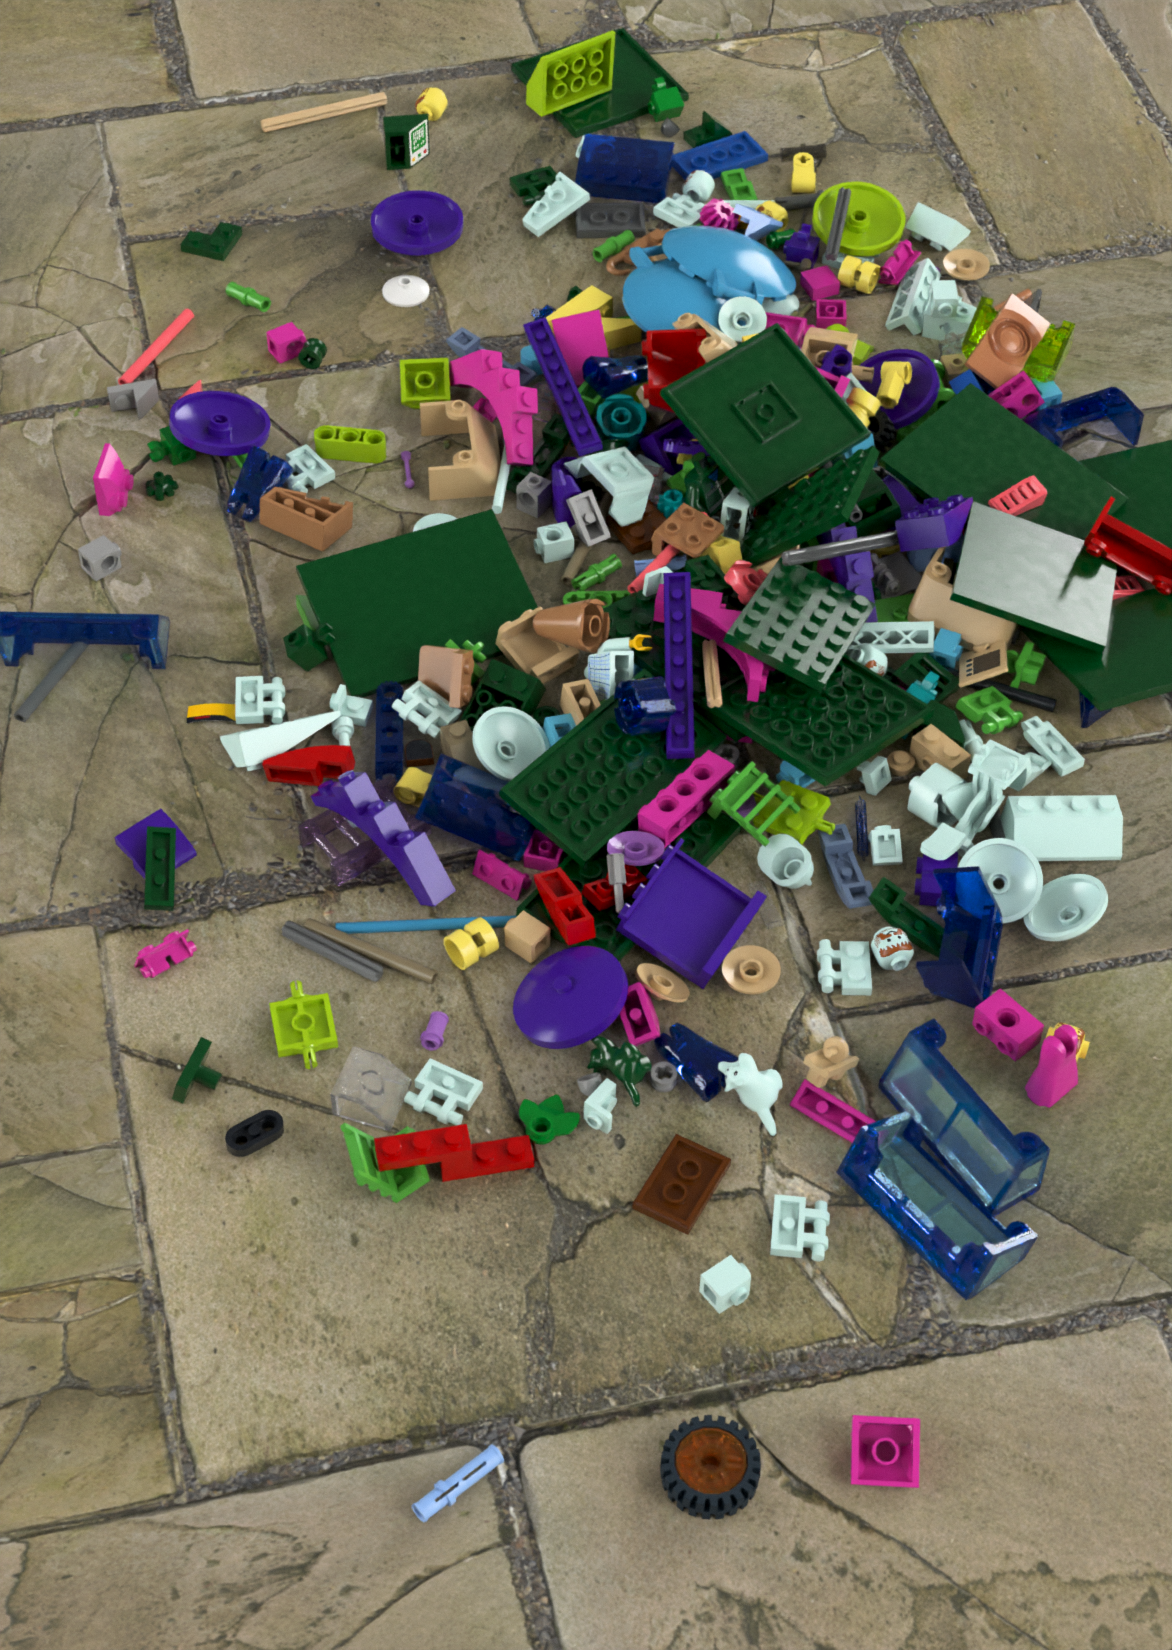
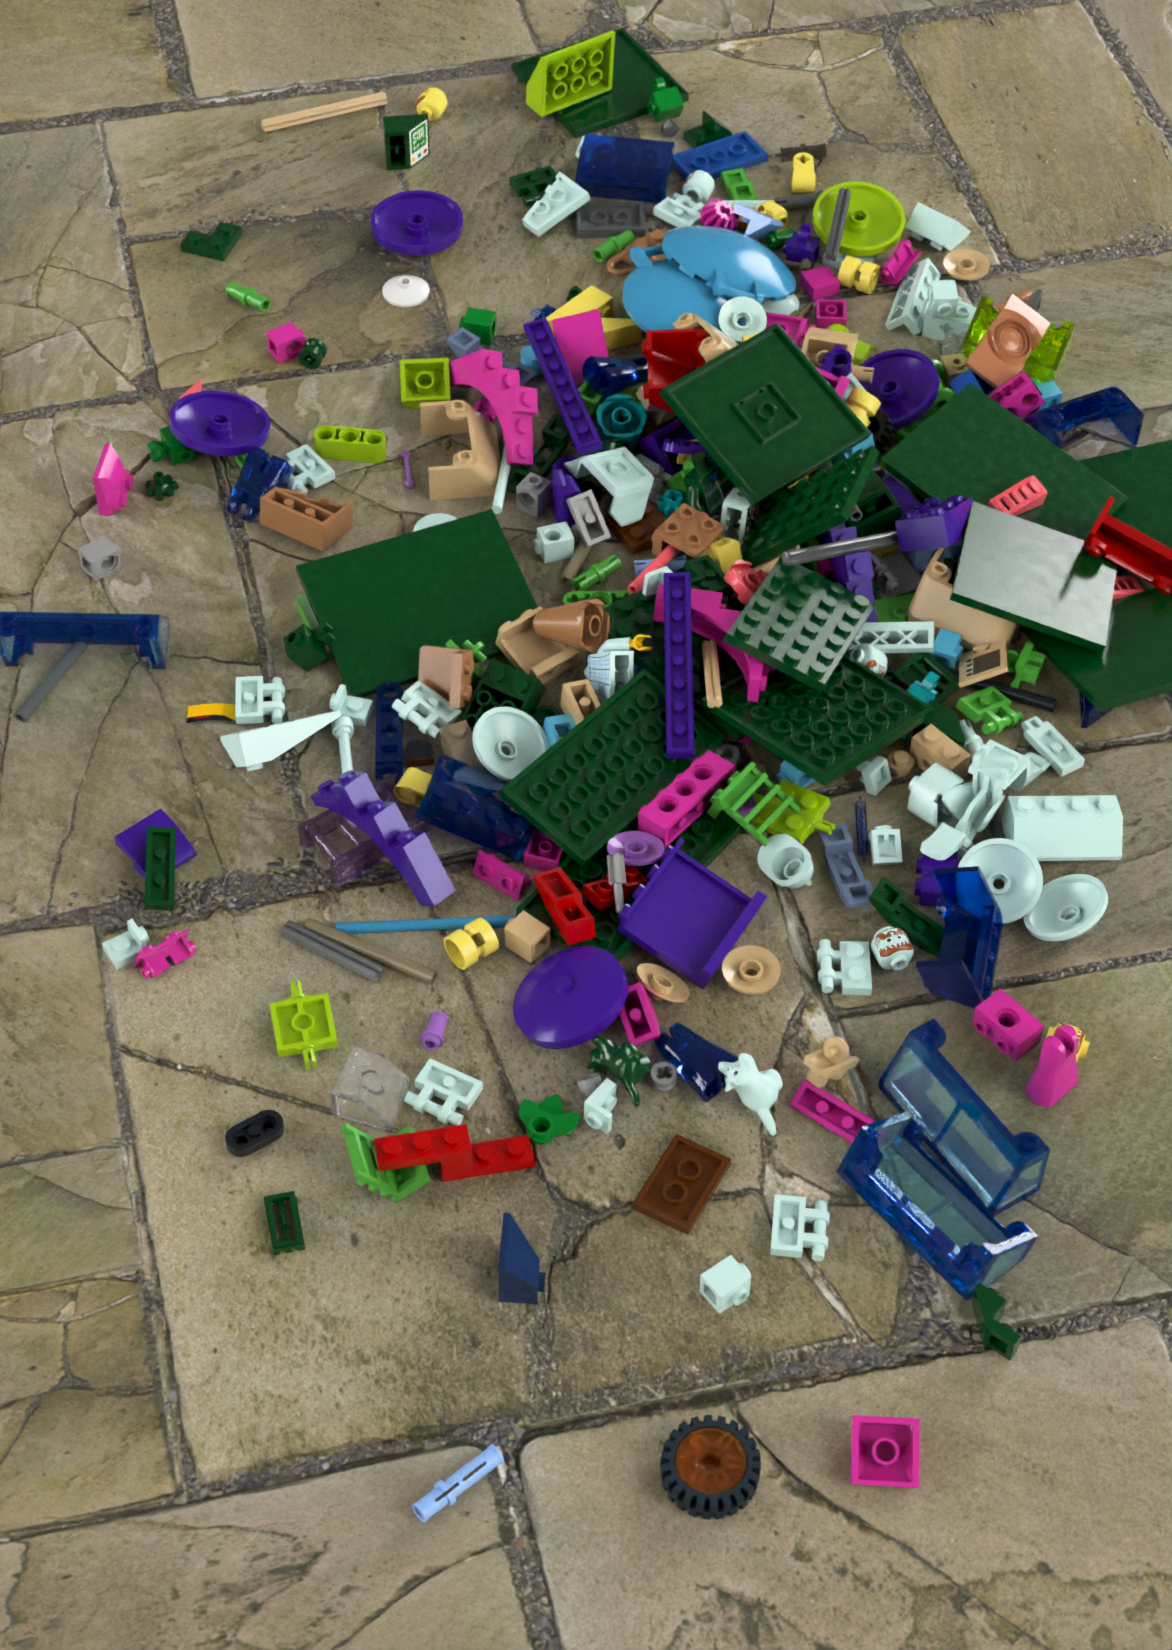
(125, 947): none -> light aqua bracket
(137, 395): light grey slope -> none
(156, 347): coral piece -> none
(196, 1072): dark green tile -> none
(287, 1244): none -> dark green tile
(309, 764): red slope -> none
(480, 323): none -> green brick
(518, 1266): none -> dark blue slope
(643, 706): clear blue brick -> none
(893, 378): light yellow piece -> none
(988, 1310): none -> dark green slope

